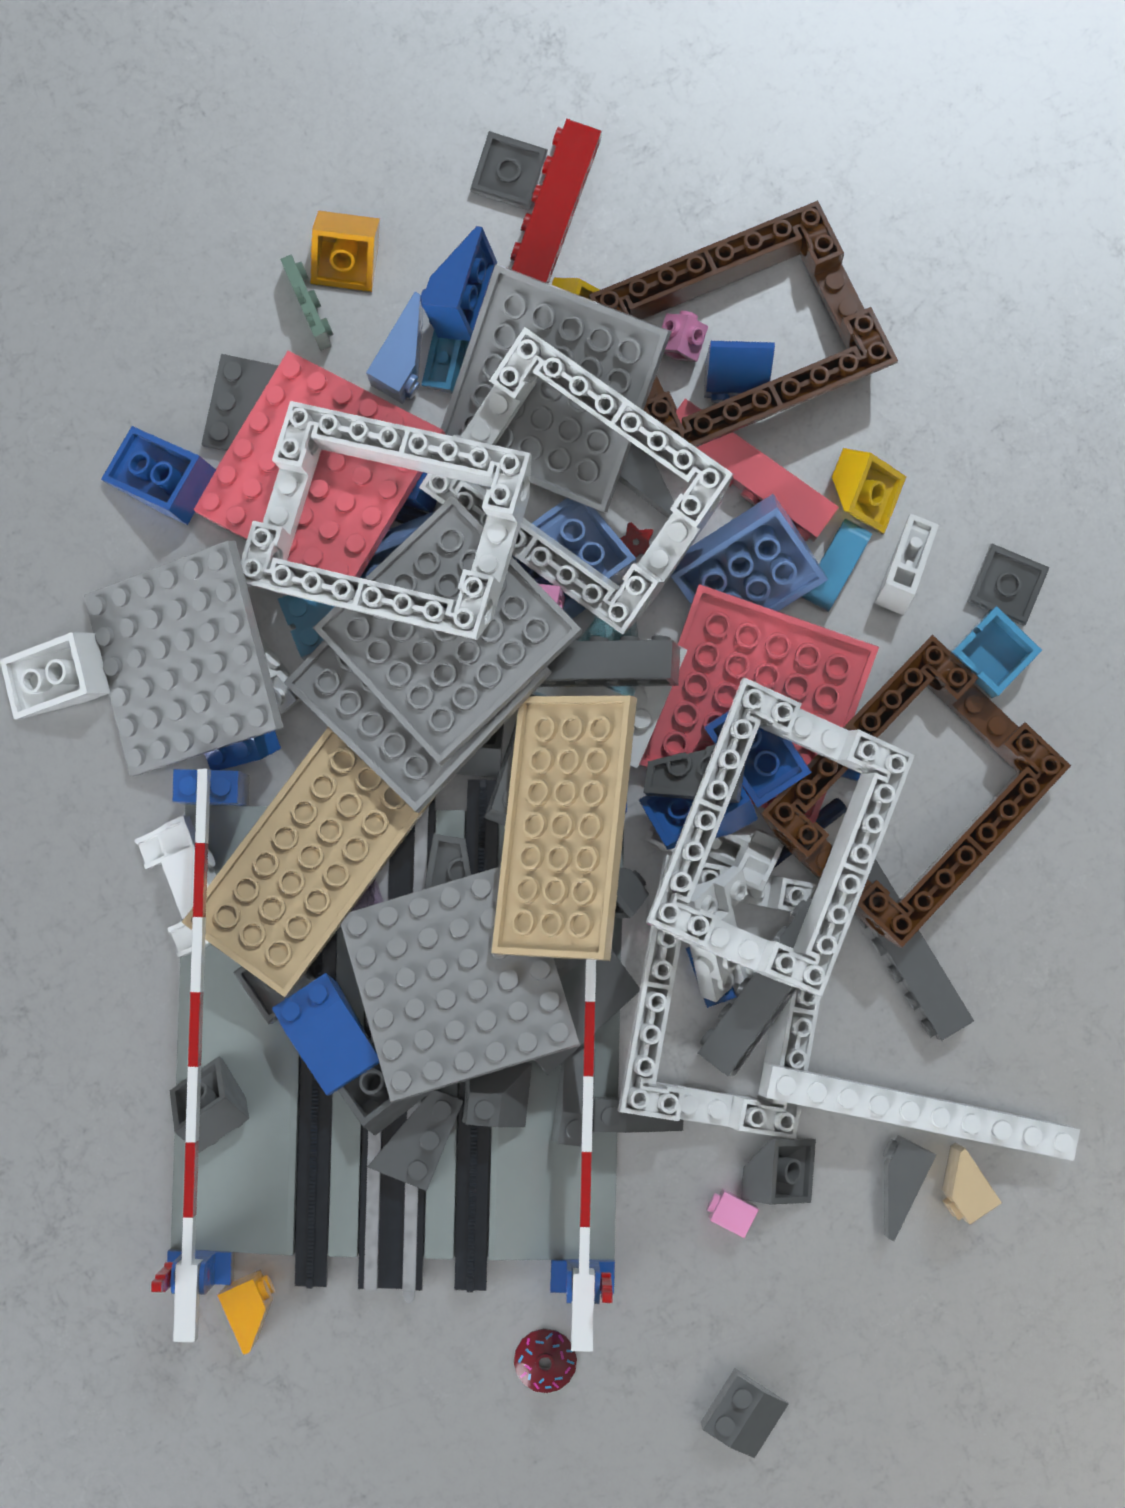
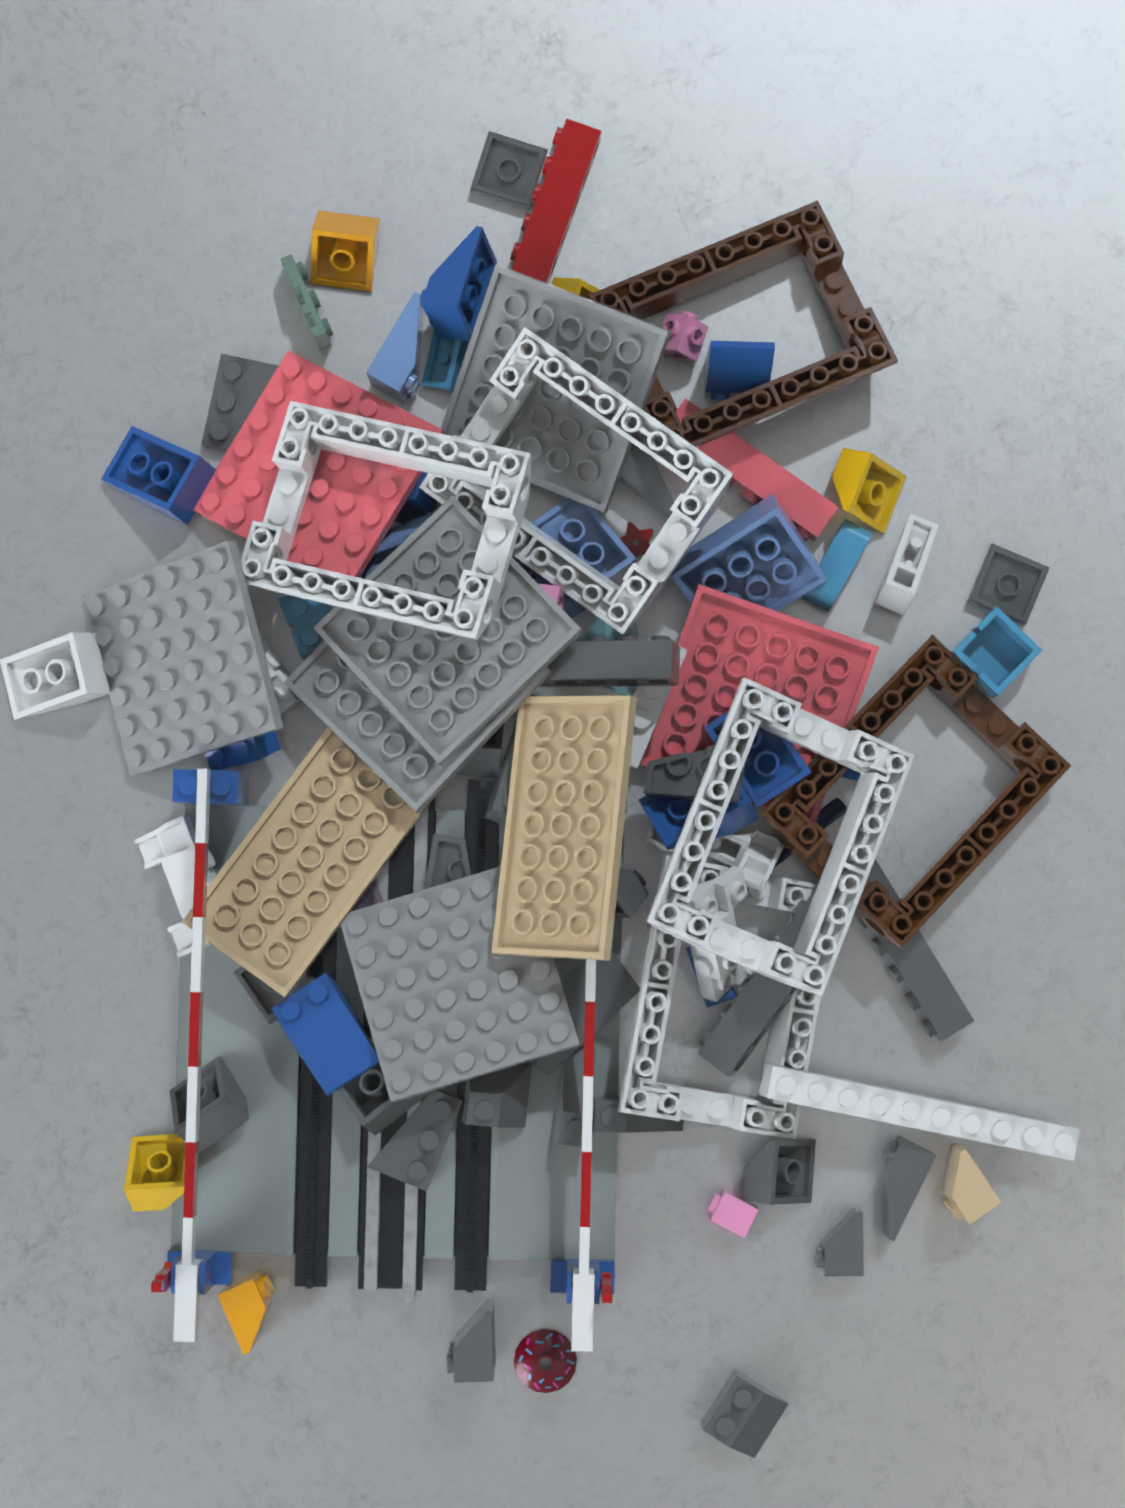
(155, 1171): none -> yellow slope
(474, 1351): none -> dark grey slope
(843, 1247): none -> dark grey slope

